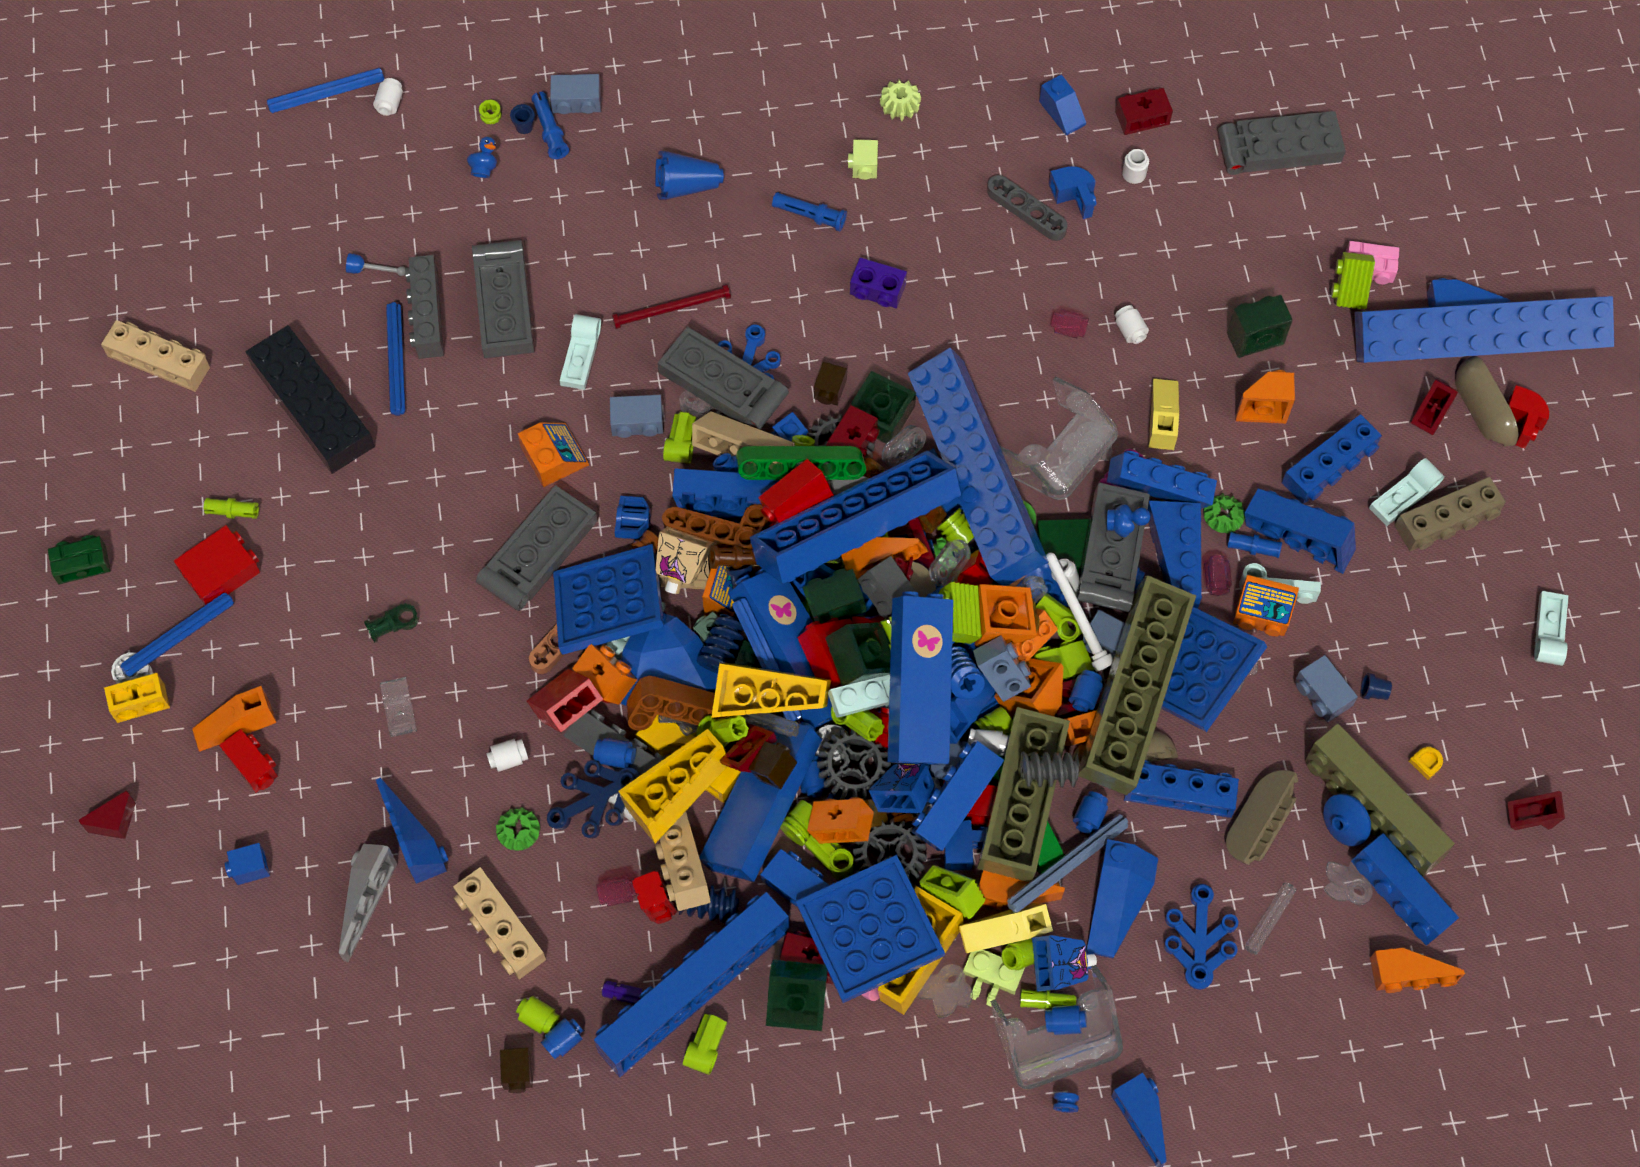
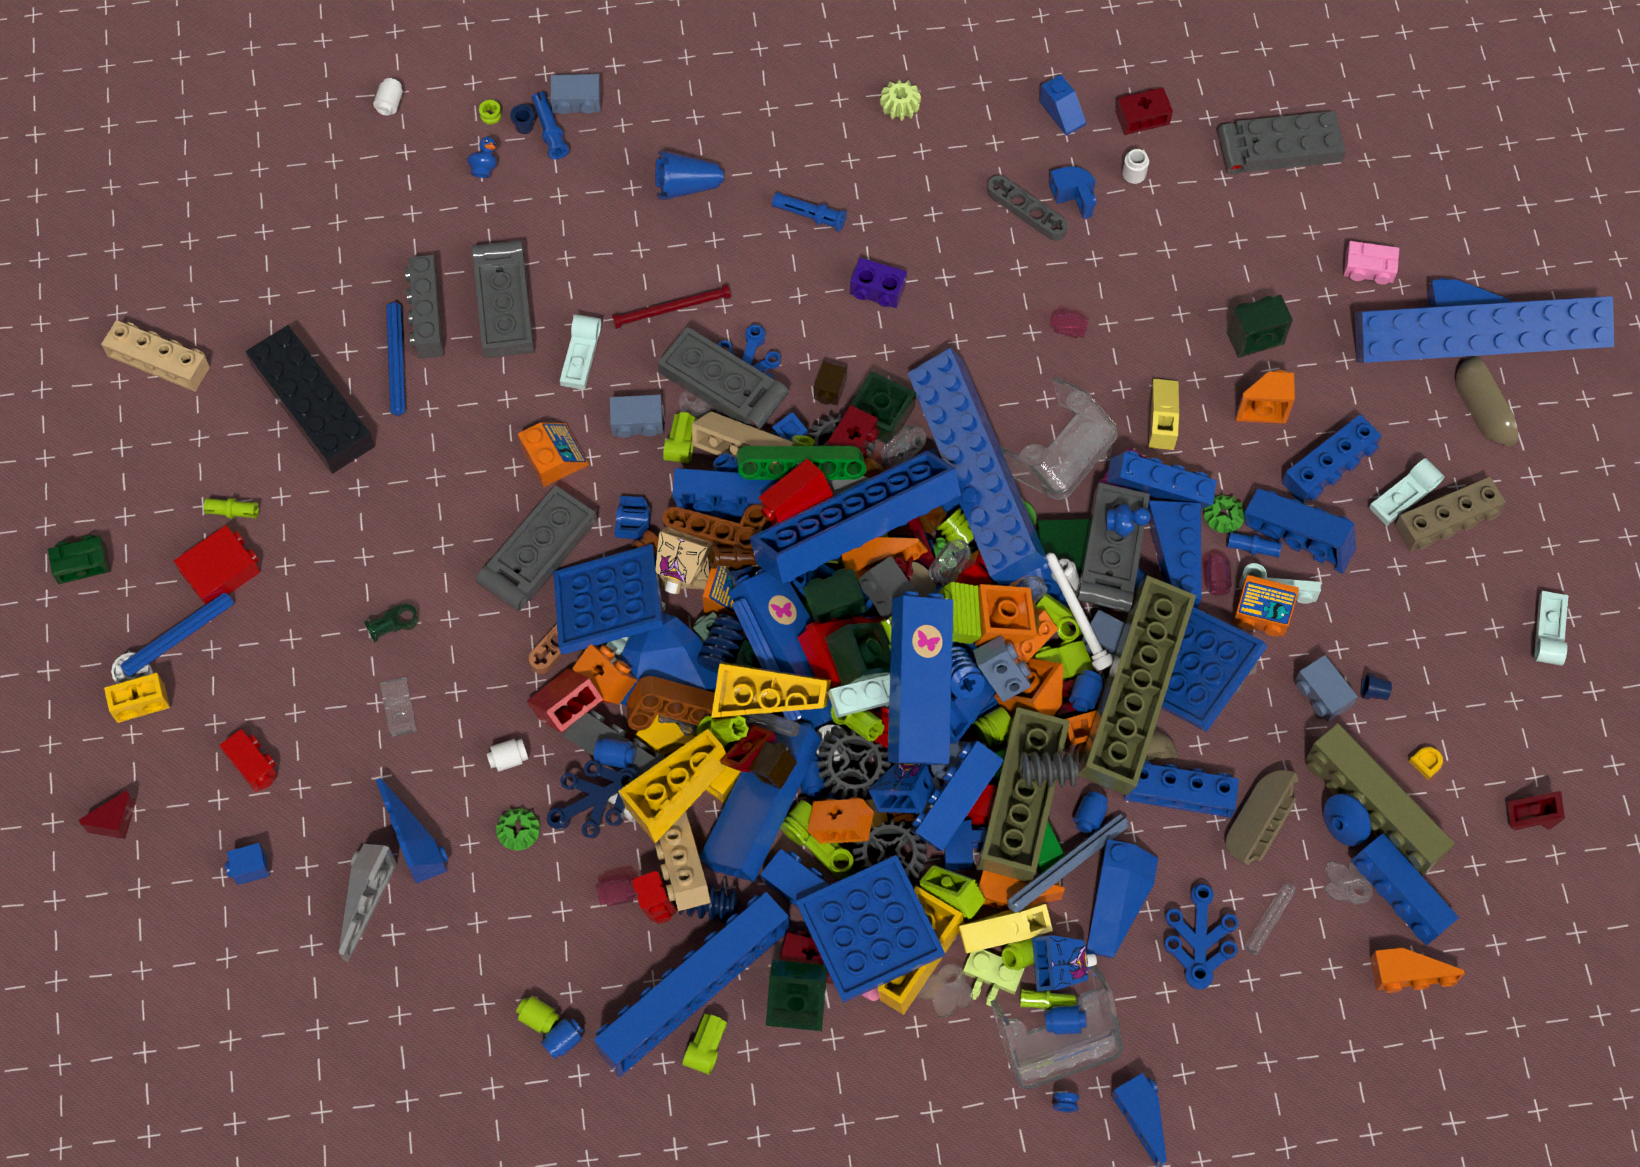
(244, 711): orange slope -> none
(325, 90): blue axle -> none
(356, 264): hinge -> none
(499, 924): tan brick -> none
(516, 1069): dark brown brick -> none
(623, 992): dark purple axle -> none
(864, 159): yellowish green brick -> none
(993, 740): white cone -> none
(1131, 324): white brick -> none
(1354, 280): lime brick -> none
(1434, 407): dark red slope -> none
(1529, 411): red brick -> none

